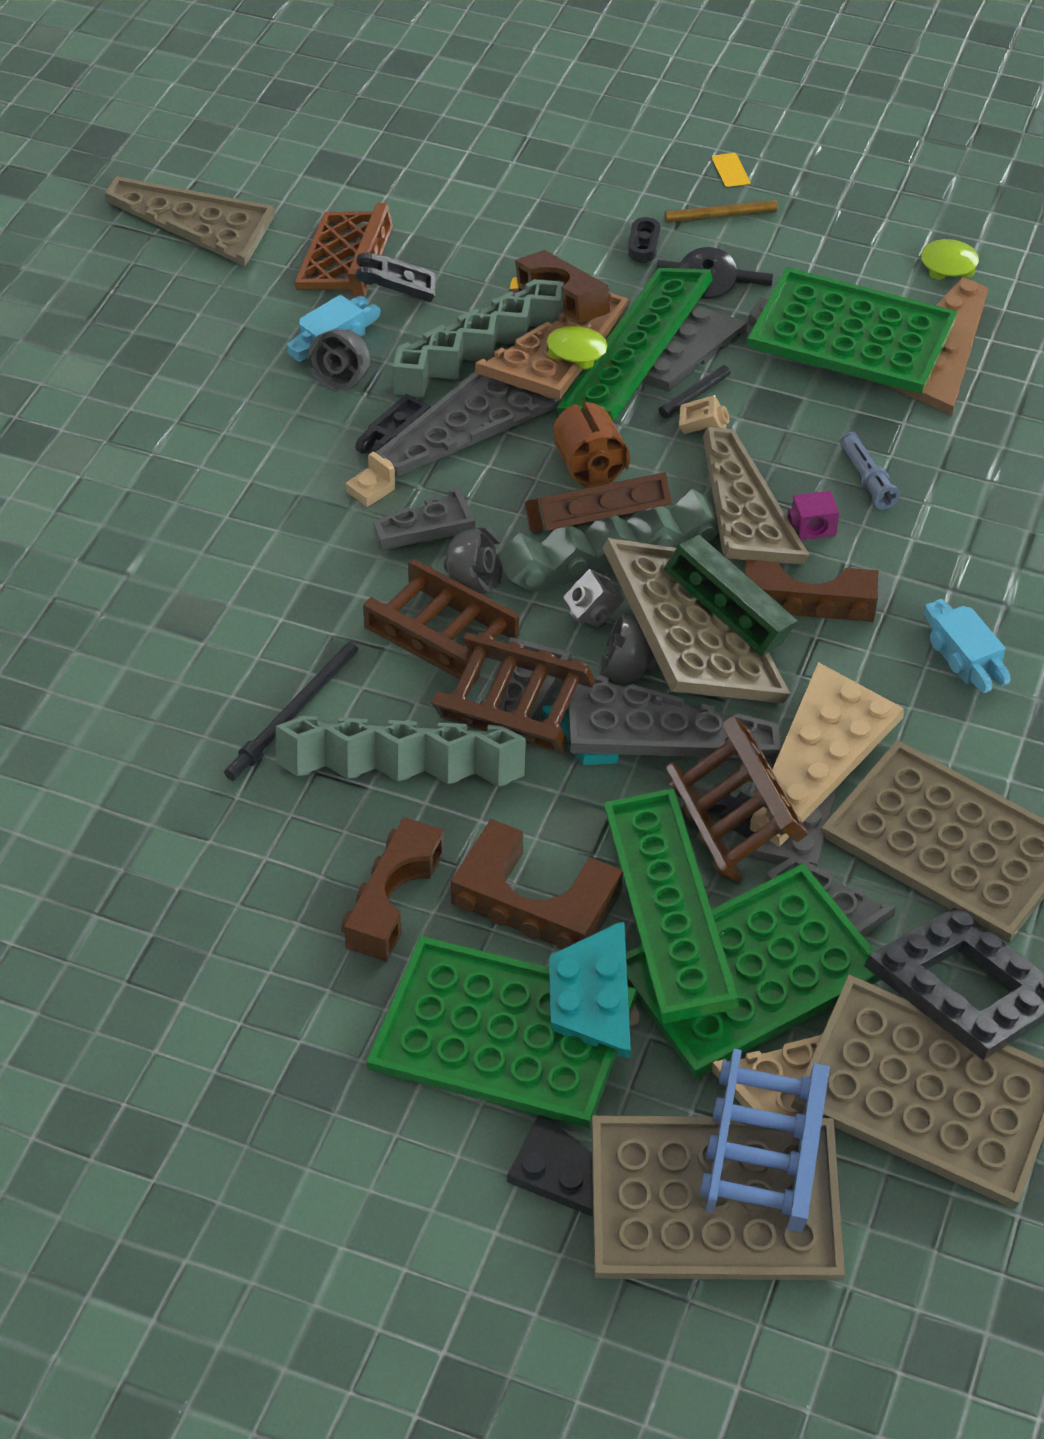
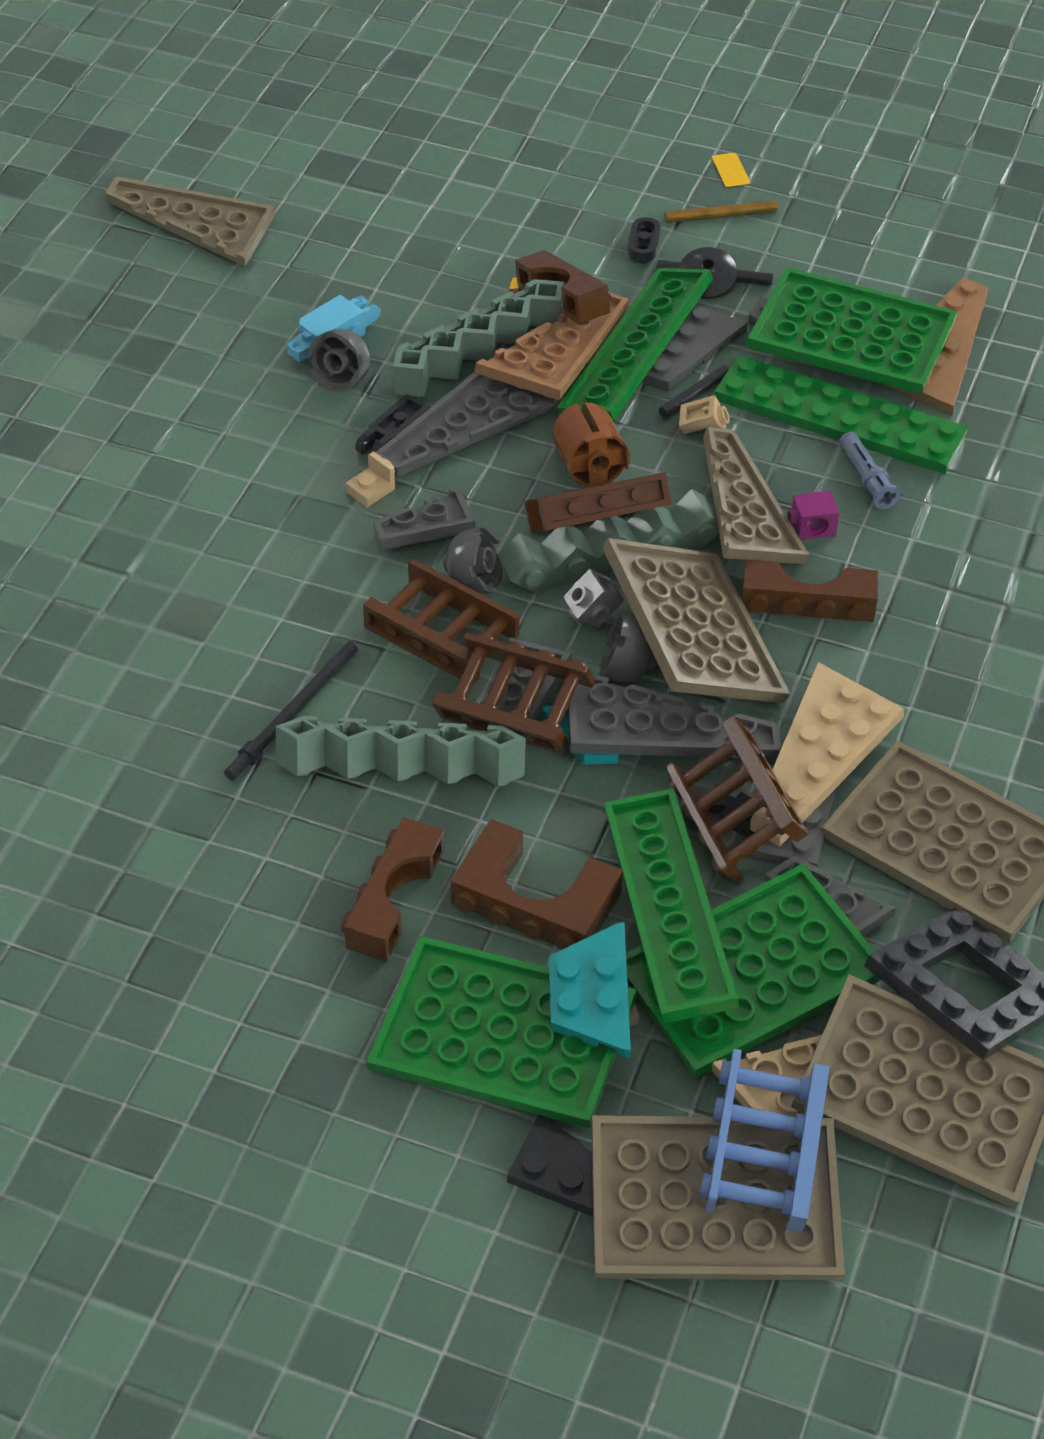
(374, 239): dark orange fence -> none
(396, 275): black hinge -> none
(576, 345): lime dish -> none
(730, 595): dark green brick -> none
(837, 410): none -> green plate
(949, 259): lime dish -> none
(967, 644): medium azure hinge -> none

